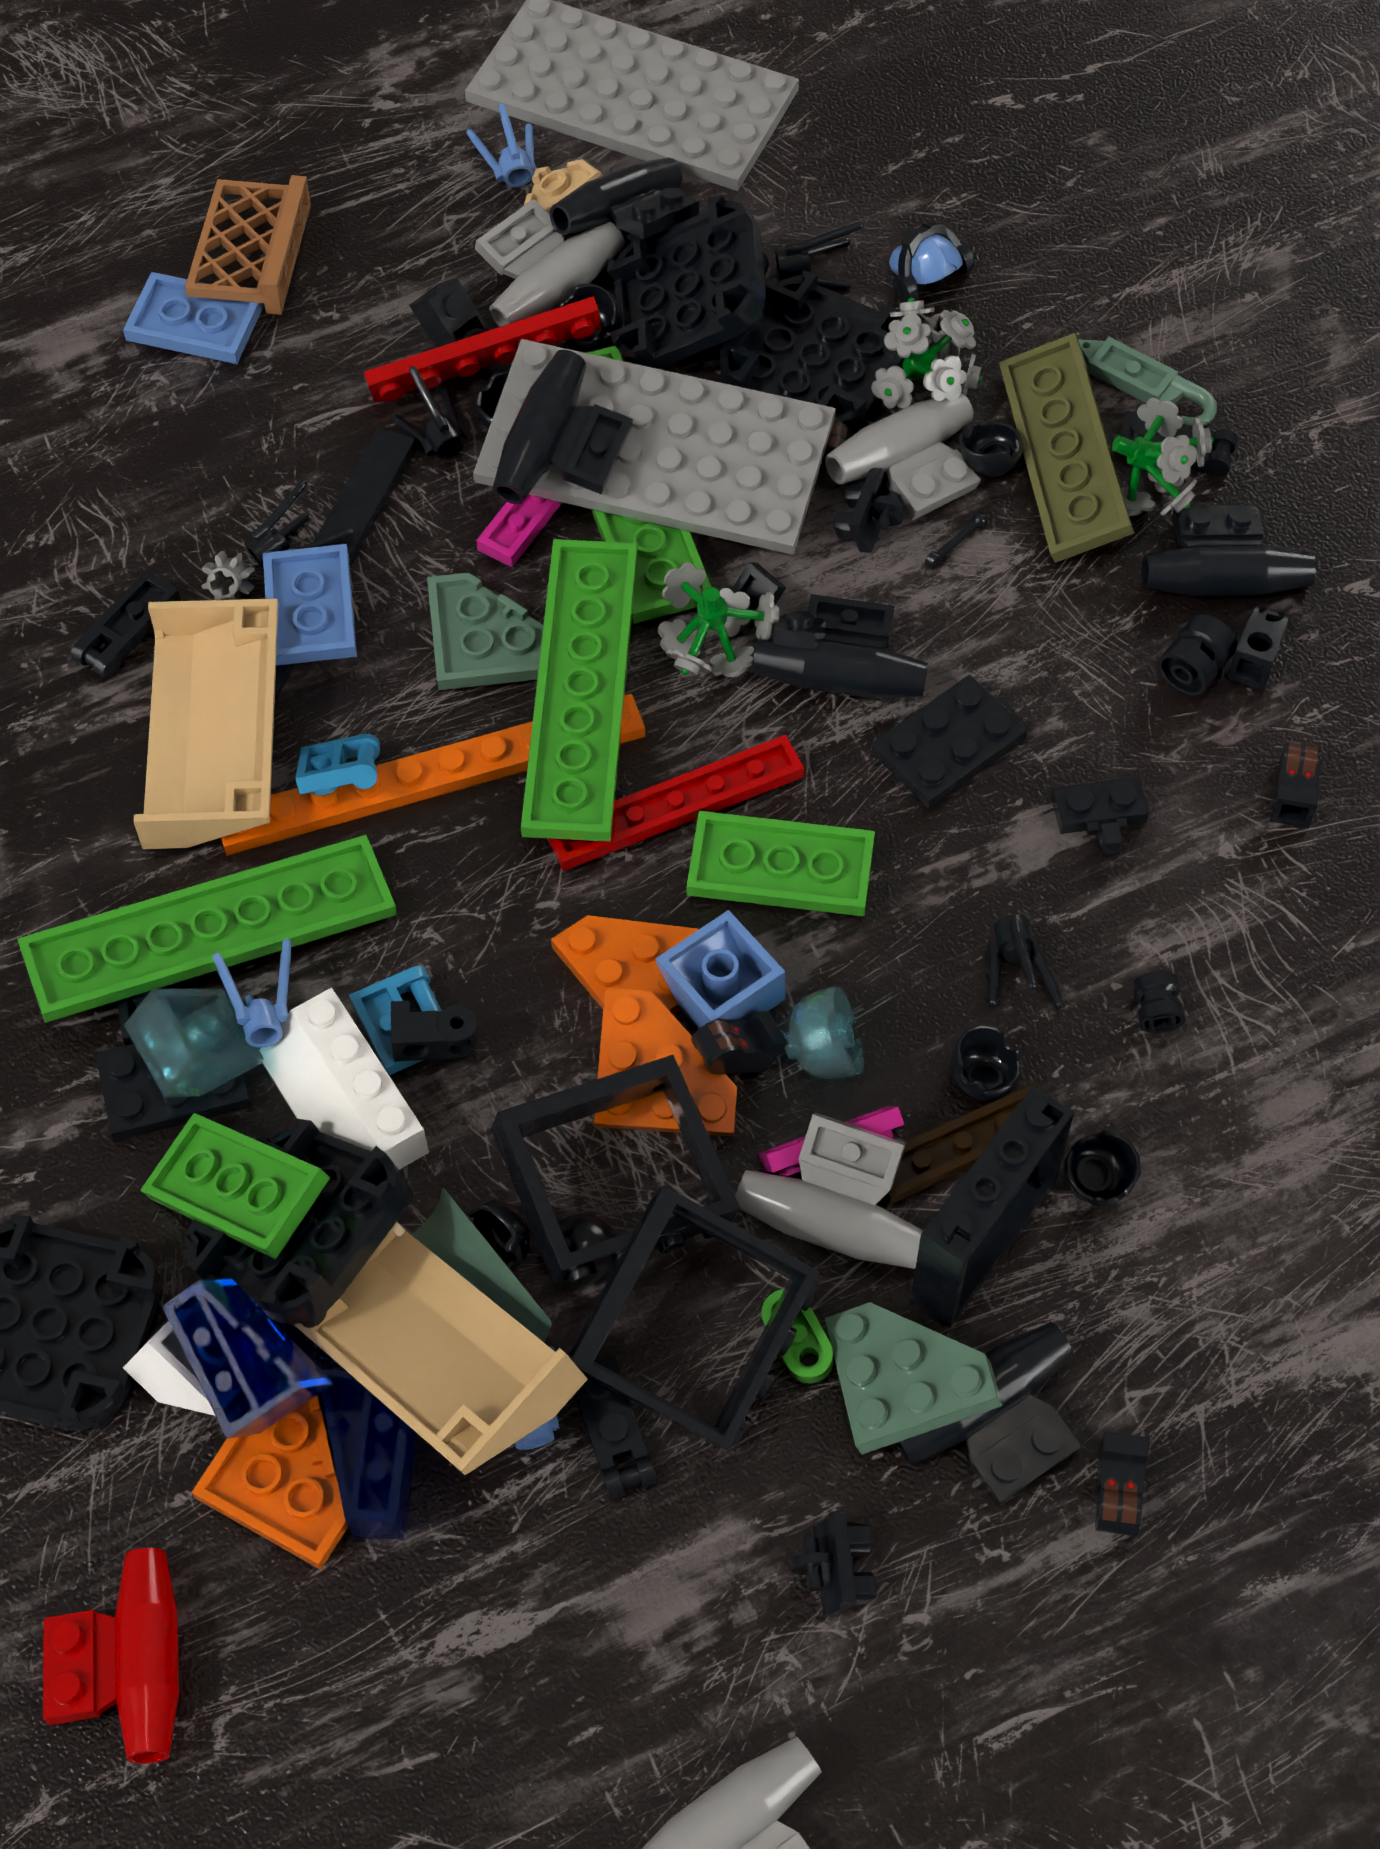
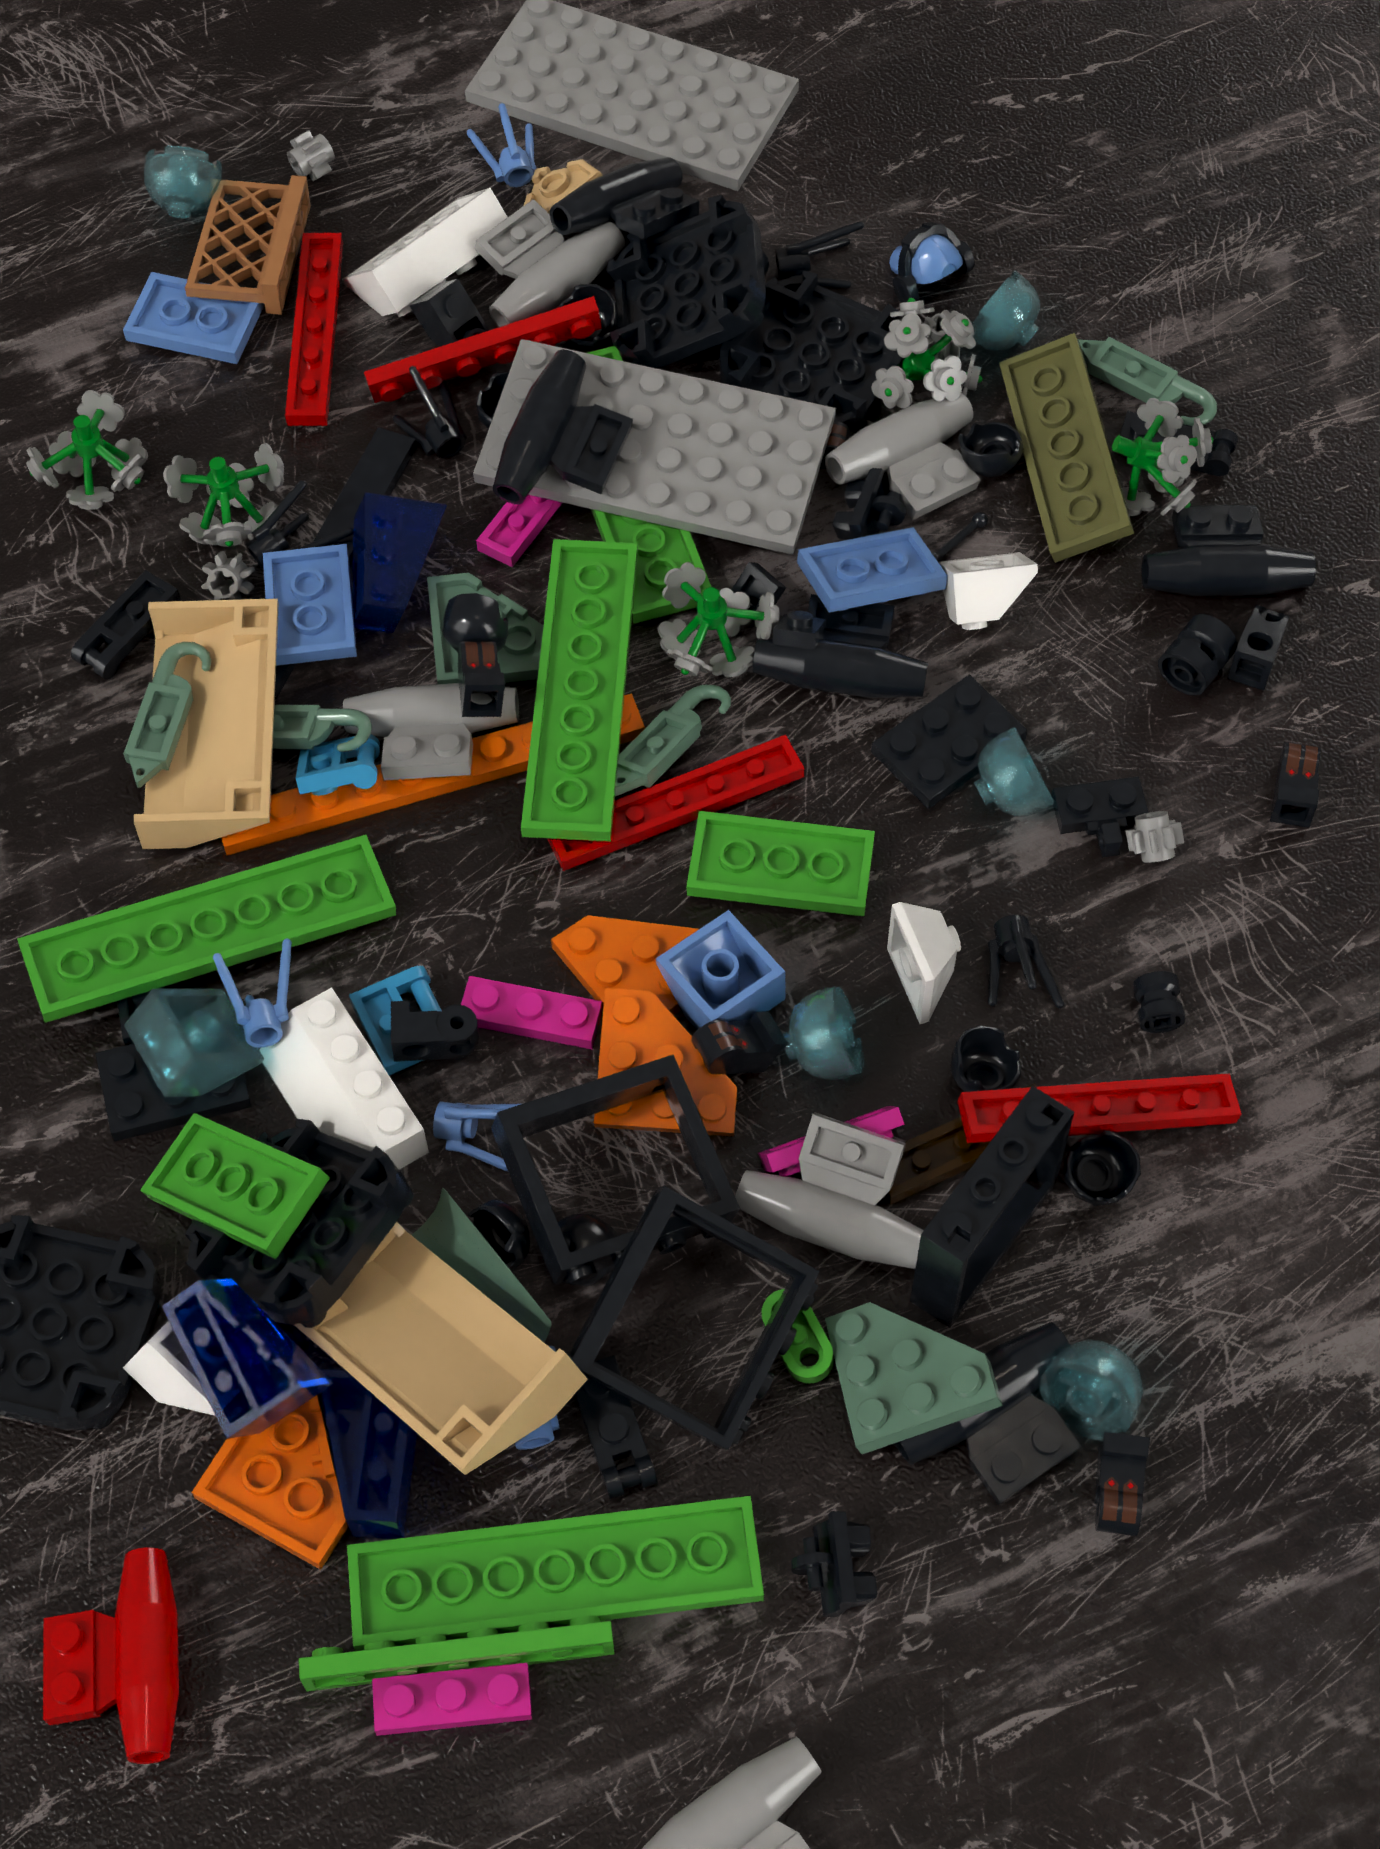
(78, 451): none -> light grey plant
(162, 714): none -> sand green plate
(181, 180): none -> clear light blue cylinder
(226, 487): none -> light grey plant
(310, 155): none -> light grey gear
(310, 725): none -> sand green plate
(314, 330): none -> red plate
(388, 556): none -> clear blue wedge
(426, 254): none -> white slope
(426, 728): none -> light grey plate
(433, 1653): none -> bright green plate
(451, 1699): none -> dark pink plate
(460, 1121): none -> medium blue plant
(474, 619): none -> black hair
(480, 674): none -> black leg
(533, 1012): none -> dark pink plate
(555, 1572): none -> bright green plate
(665, 739): none -> sand green plate
(871, 569): none -> medium blue plate
(922, 954): none -> white slope
(985, 587): none -> white slope
(1008, 315): none -> clear light blue cylinder
(1011, 777): none -> clear light blue cylinder
(1093, 1388): none -> clear light blue cylinder
(1112, 1105): none -> red plate
(1154, 836): none -> light grey gear

